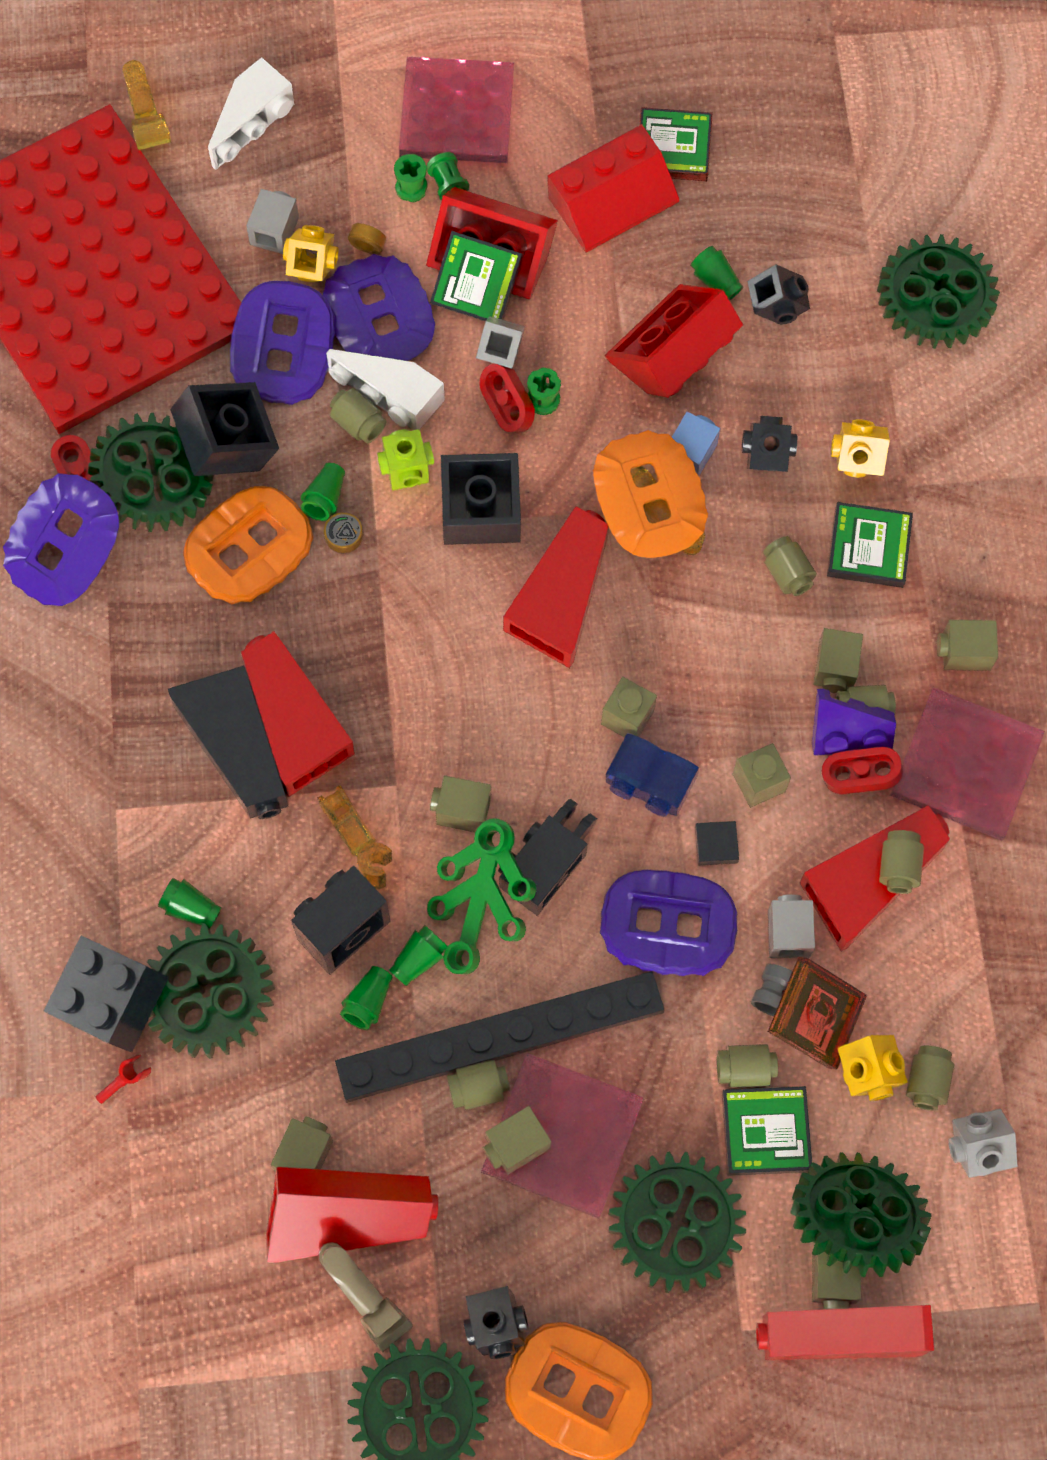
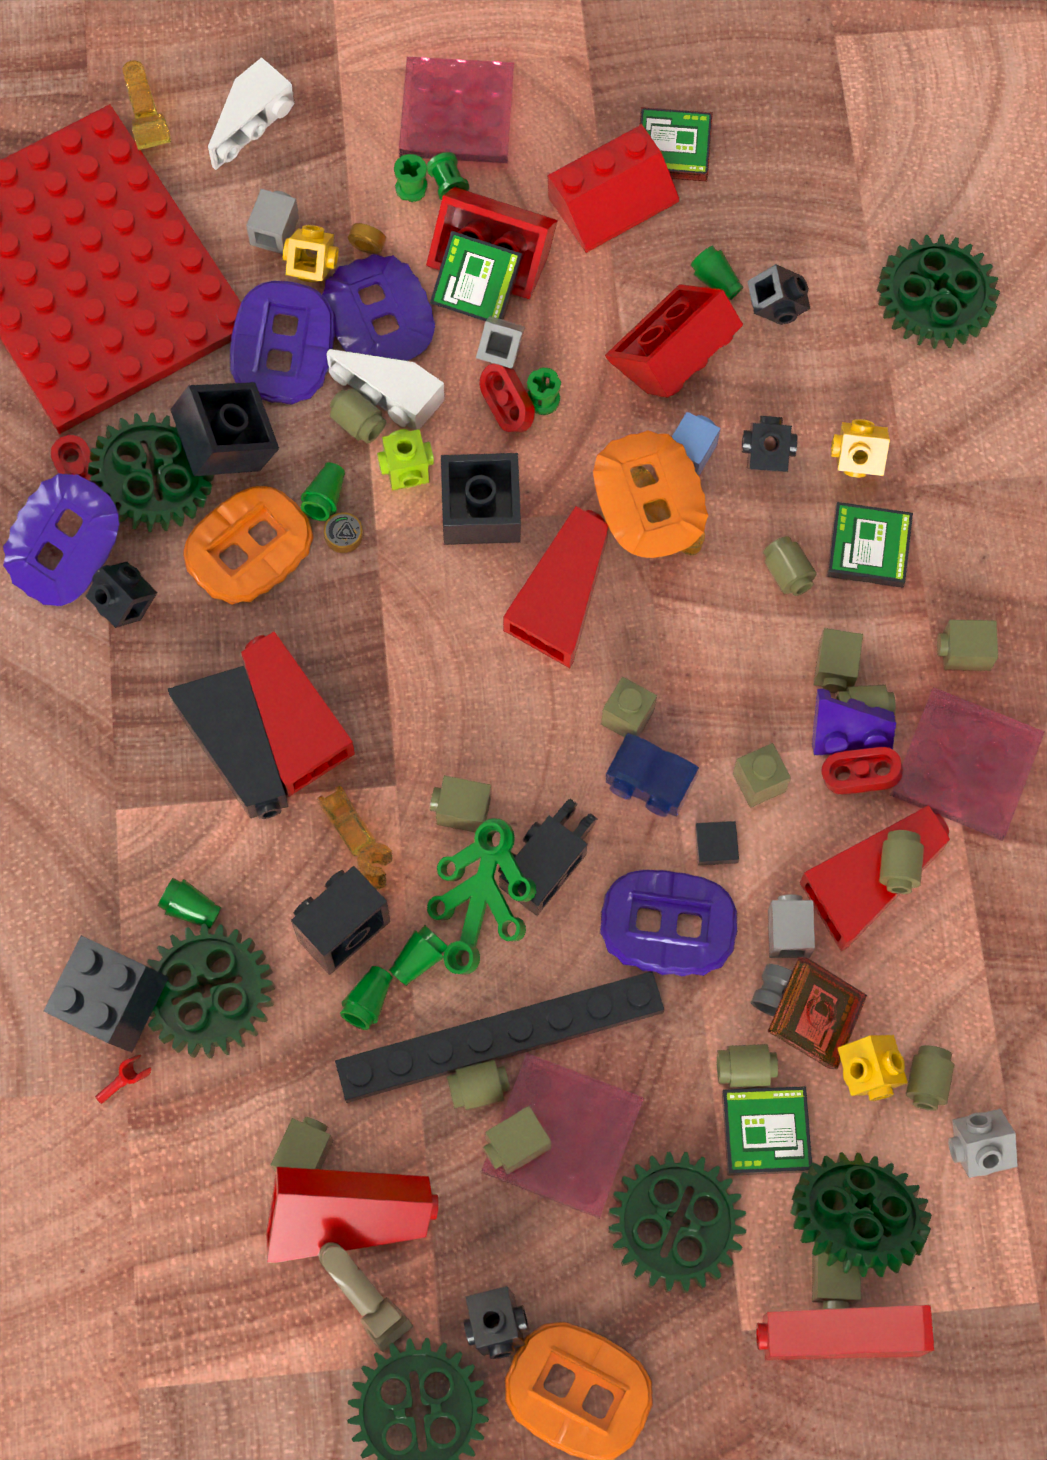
(120, 594): none -> black brick

